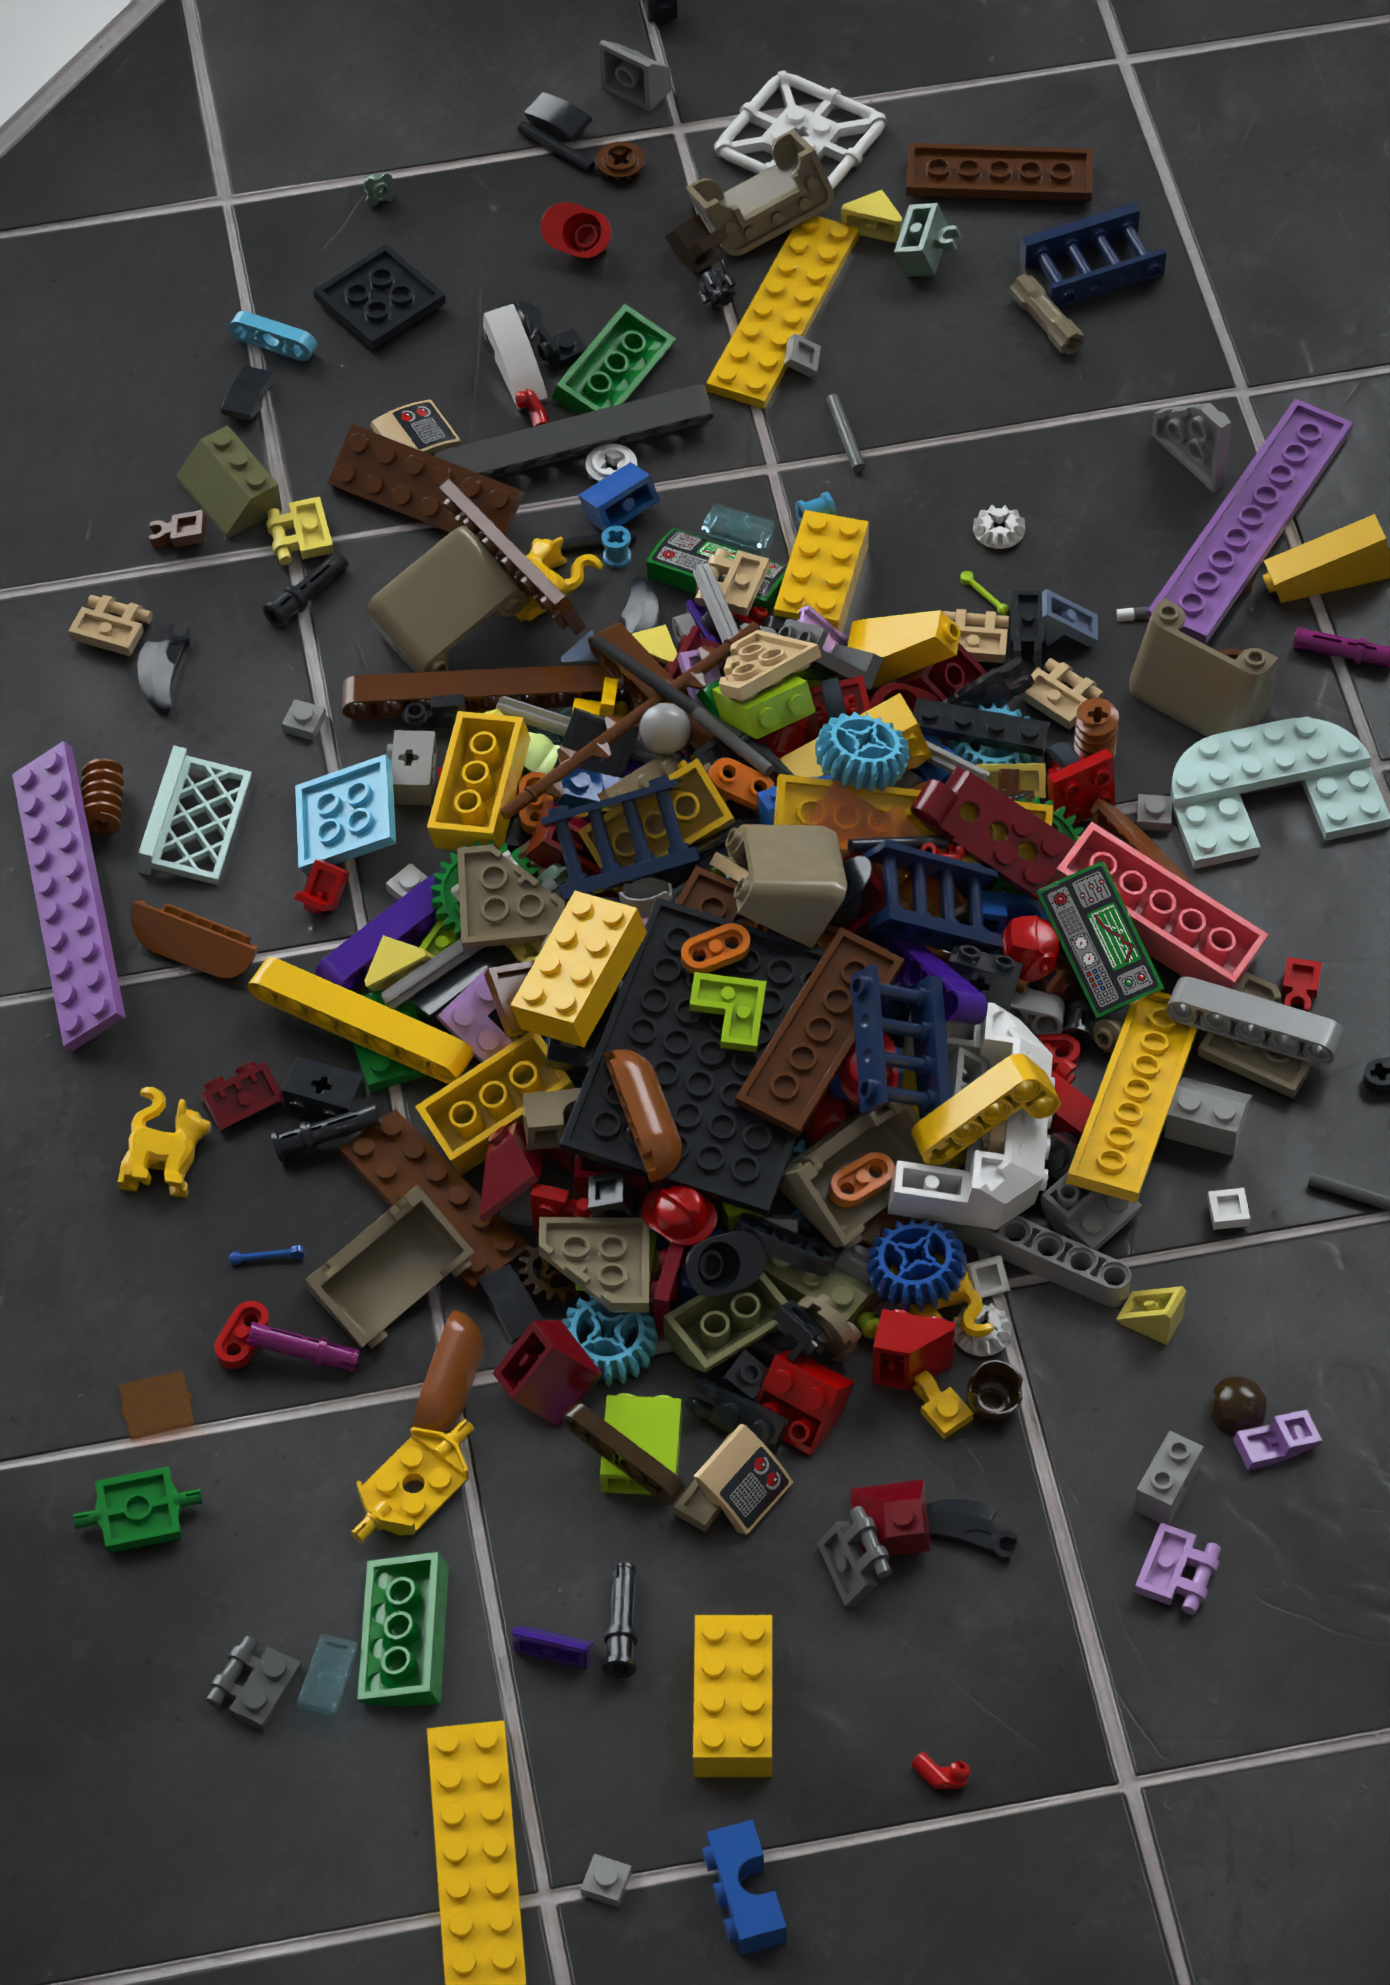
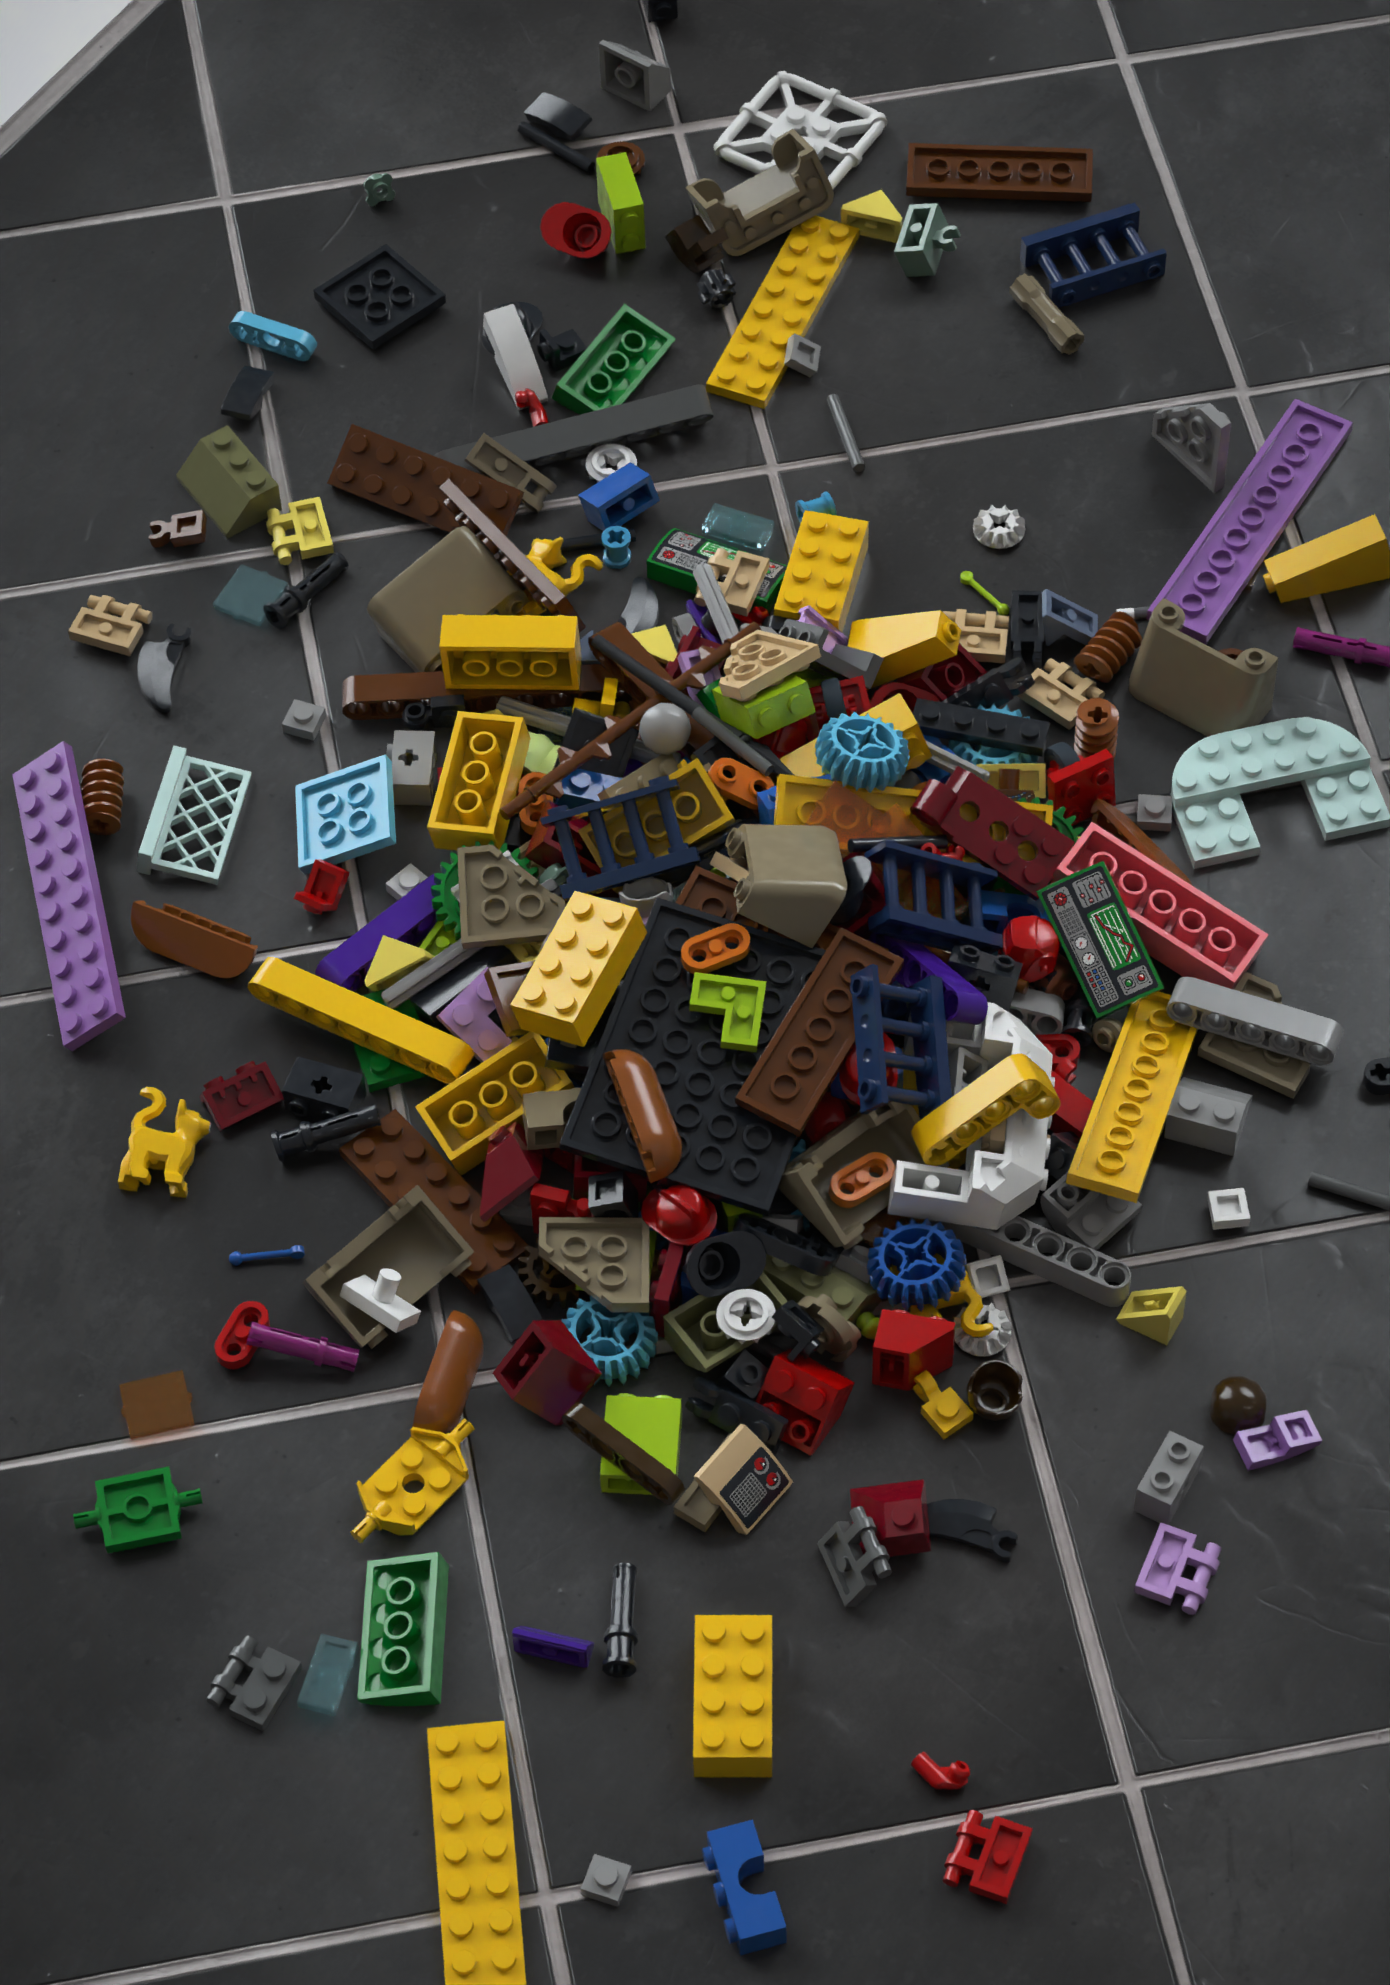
(248, 593): none -> clear light blue piece
(380, 1299): none -> white tile
(417, 426): slope -> none
(504, 466): none -> dark tan plate
(510, 652): none -> yellow brick
(621, 202): none -> lime brick
(734, 1306): none -> white gear
(999, 1860): none -> red plate
(1109, 648): none -> dark orange piece
(1301, 982): red plate -> none

